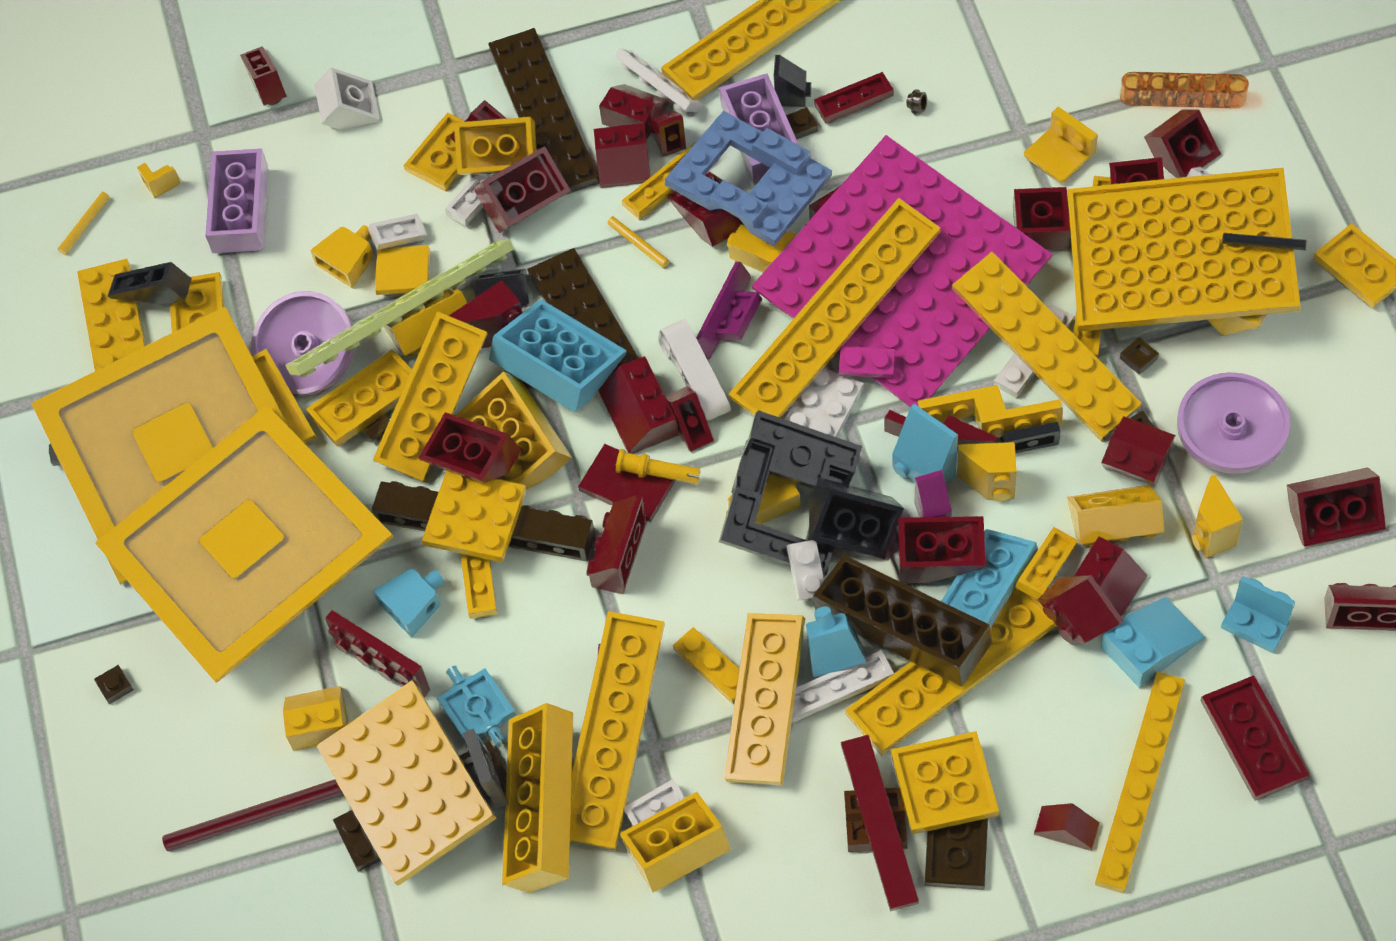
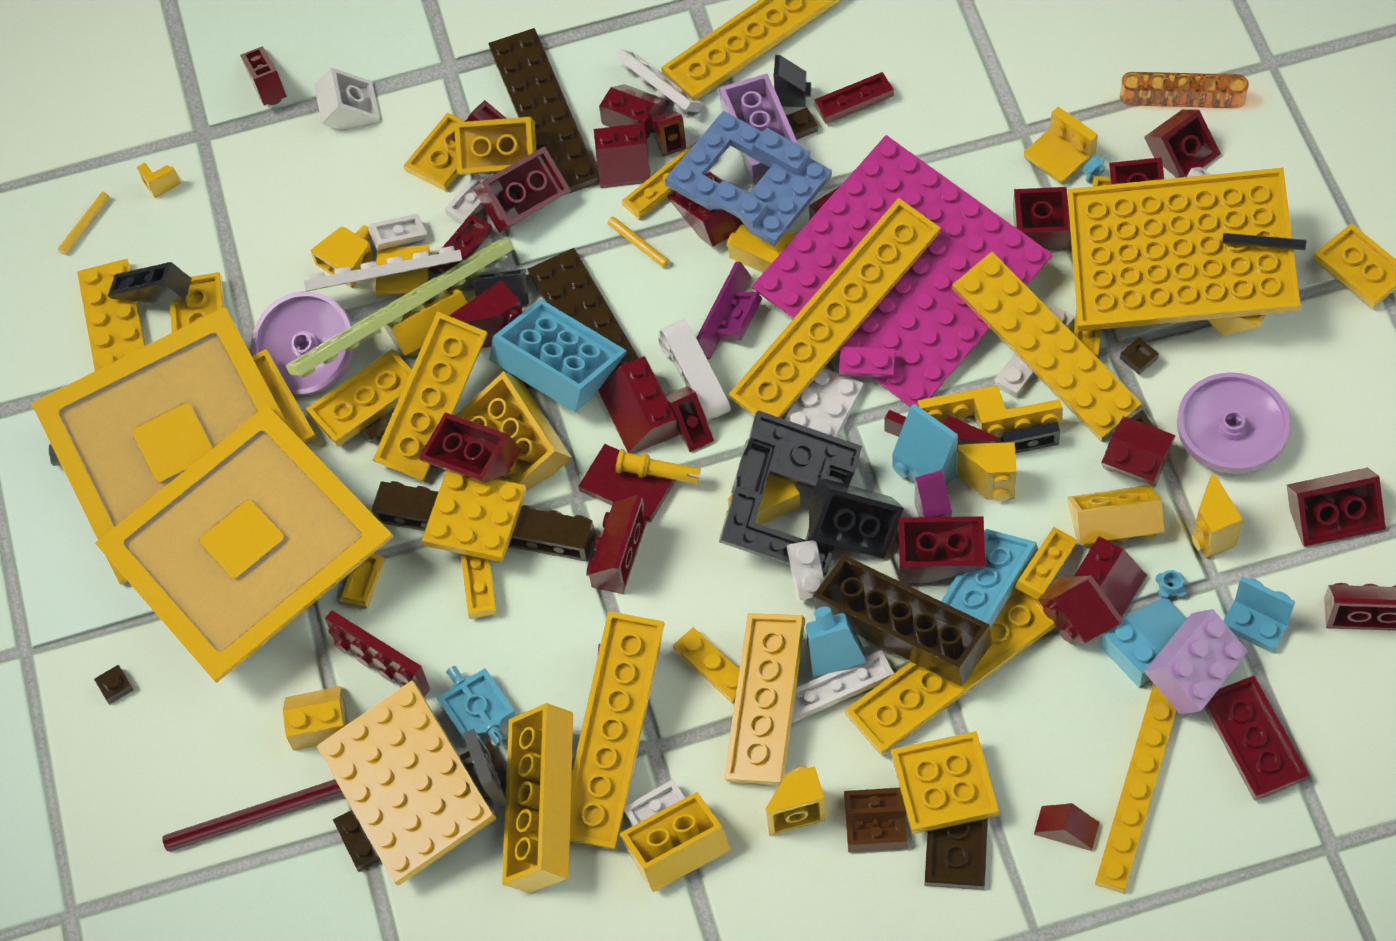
(237, 200): lavender brick -> none
(362, 582): none -> yellow tile
(371, 270): none -> white plate
(410, 599): medium azure torso -> none
(466, 239): none -> dark red plate
(796, 802): none -> yellow slope
(879, 823): dark red tile -> none
(917, 101): dark brown plate -> none
(1094, 167): none -> medium azure plate
(1170, 577): none -> medium azure plate
(1196, 661): none -> lavender brick

